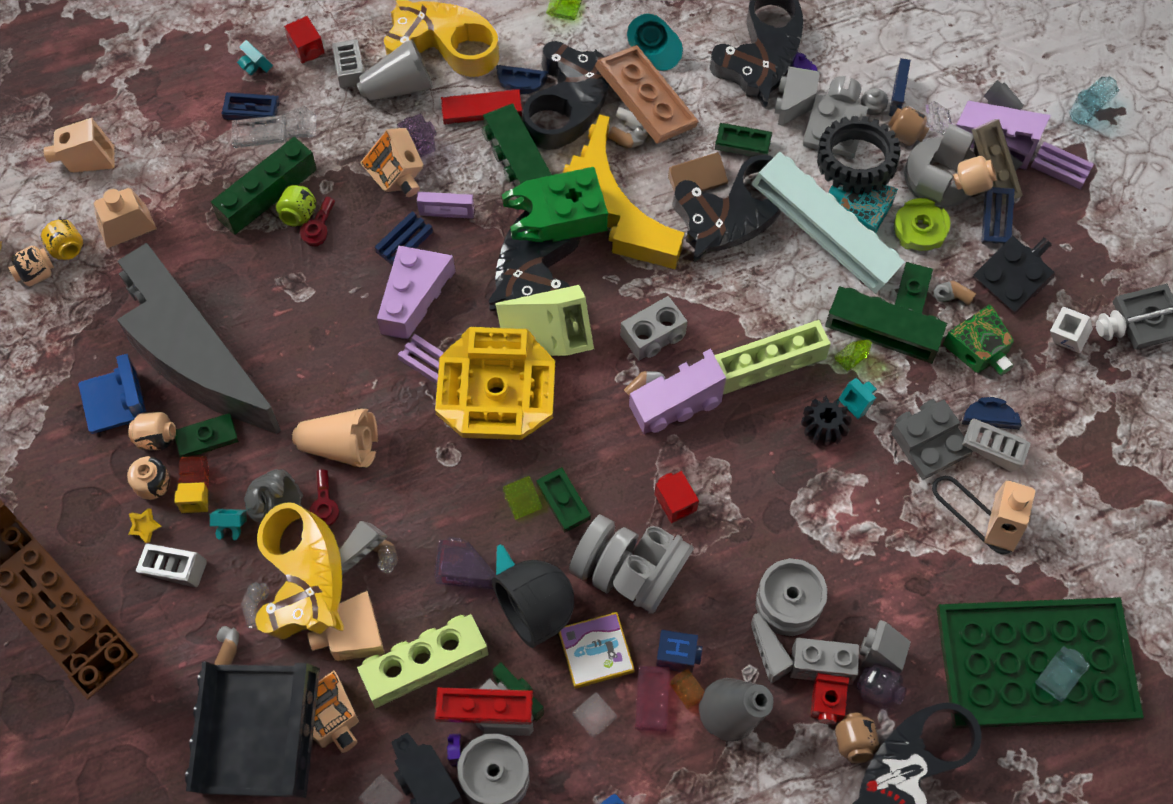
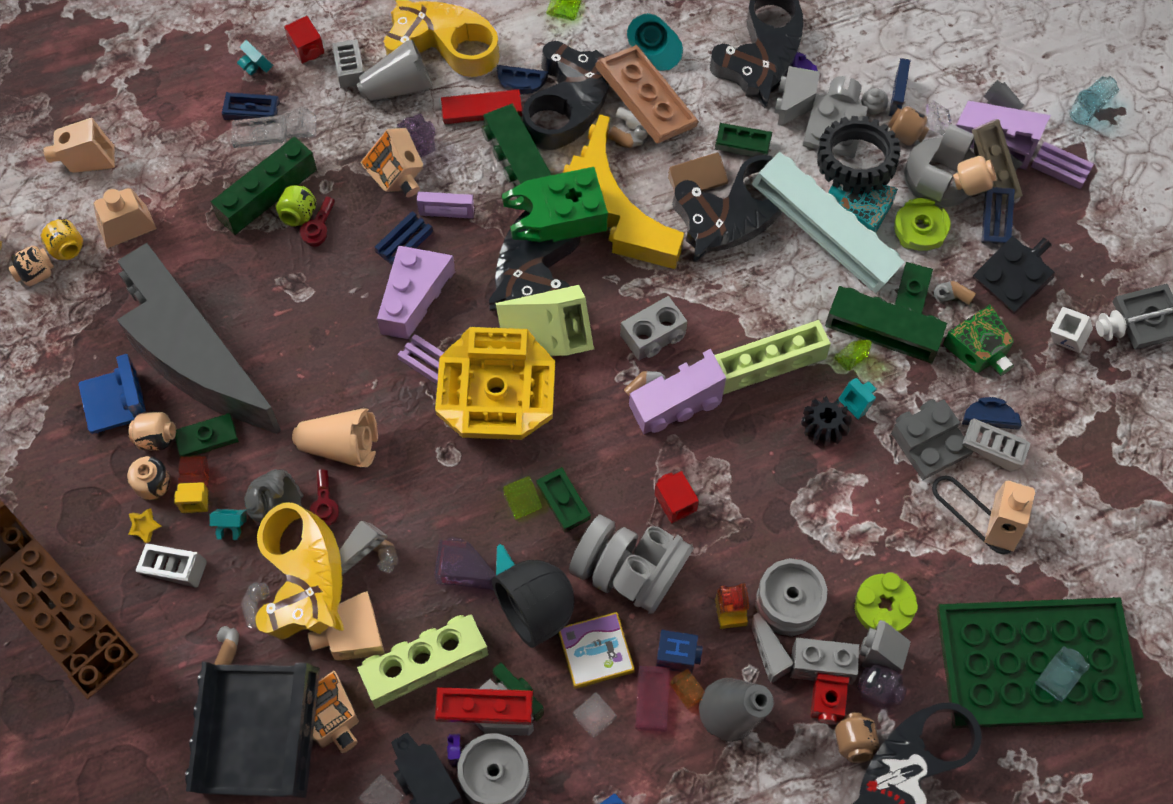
(732, 606): none -> clear red leg
(889, 587): none -> lime plate

